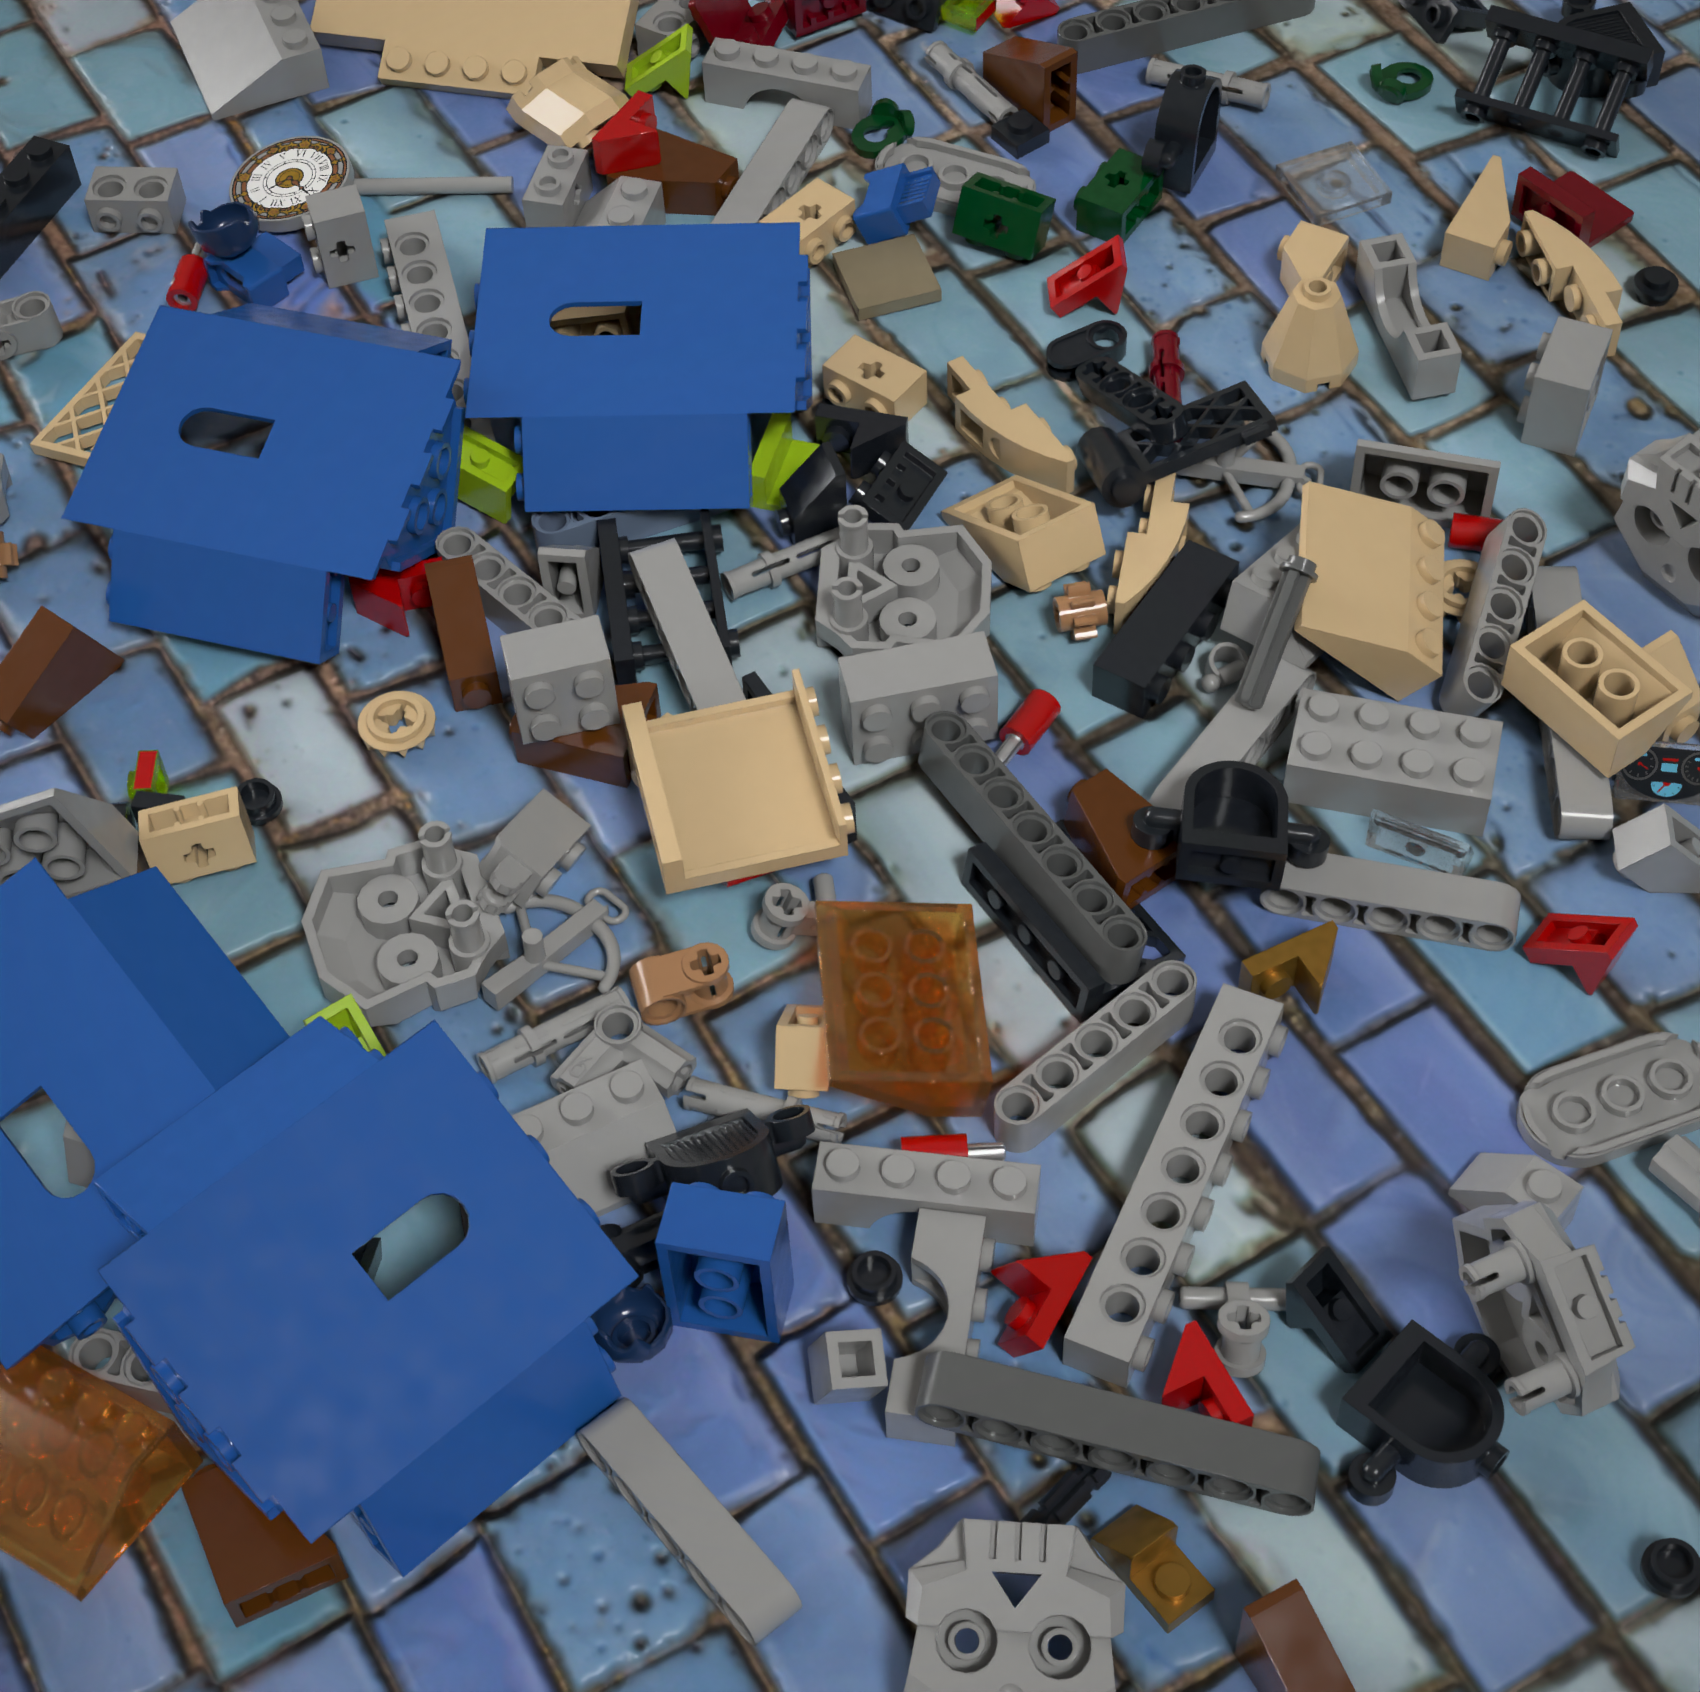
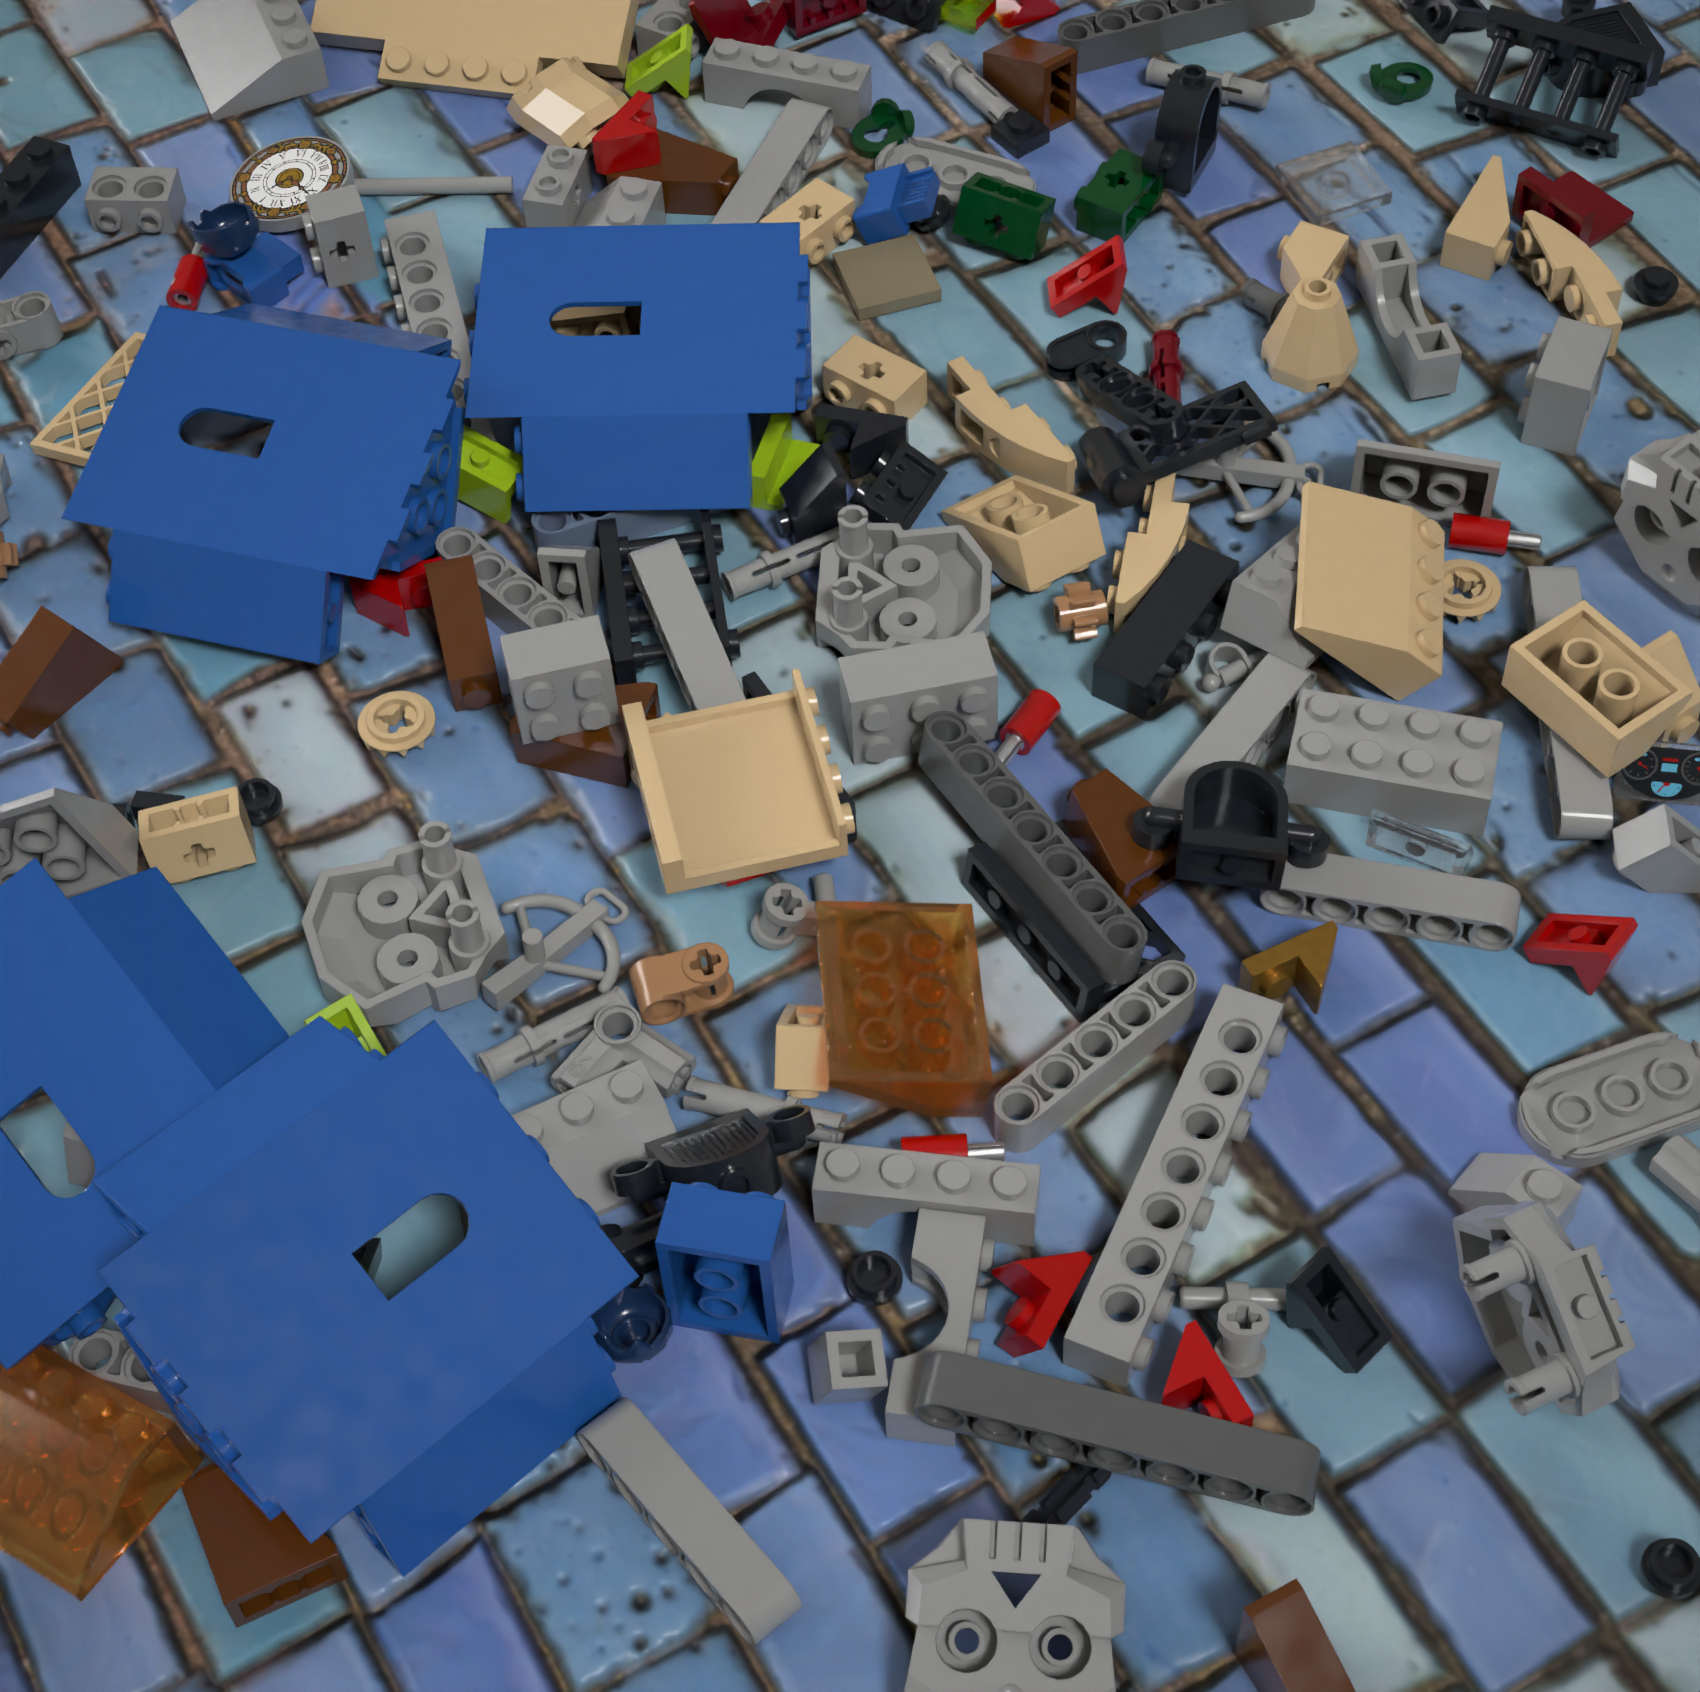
(148, 775): plate -> none
(530, 853): light grey hinge -> none
(939, 216): none -> black plate
(1146, 1557): pearl gold slope -> none
(1263, 299): none -> dark grey pin
(1275, 631): dark grey axle -> none
(1425, 1415): black piece -> none
(1493, 613): light grey beam -> none

